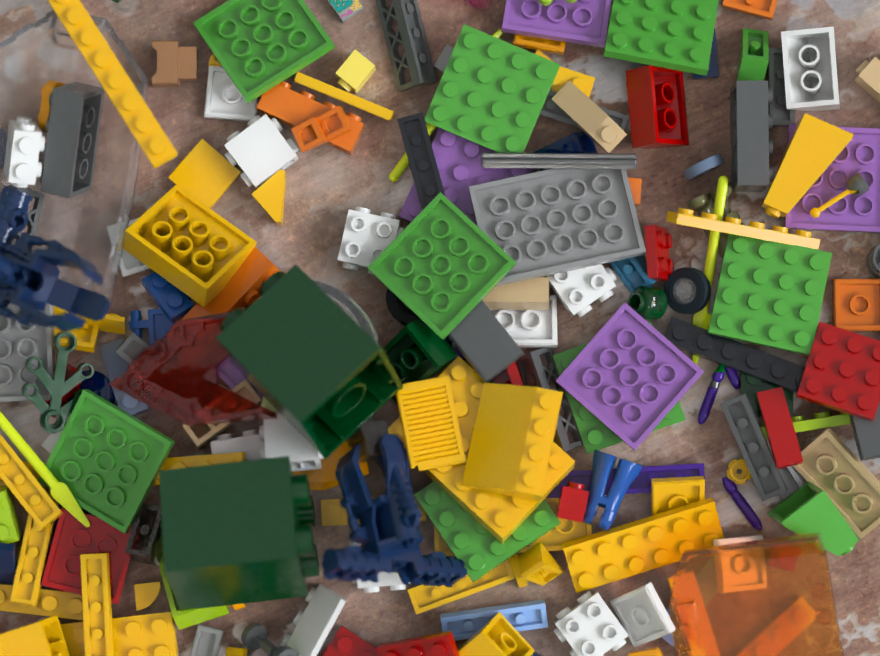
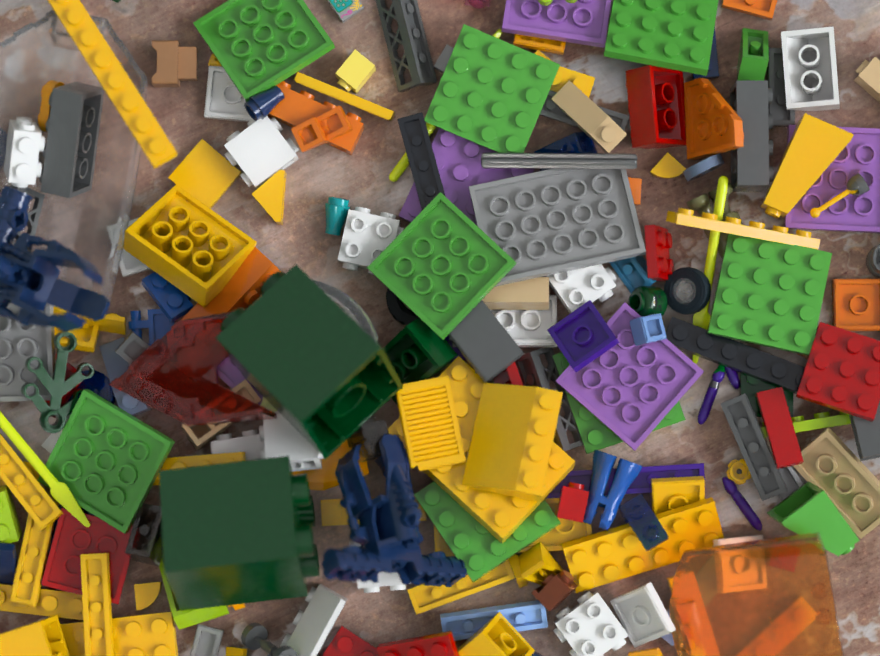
(263, 103): none -> dark blue cone
(336, 214): none -> teal cone
(555, 589): none -> copper brick
(583, 336): none -> dark purple plate
(643, 522): none -> clear blue bracket
(648, 329): none -> medium blue slope
(668, 167): none -> yellow tile
(710, 121): none -> orange plate

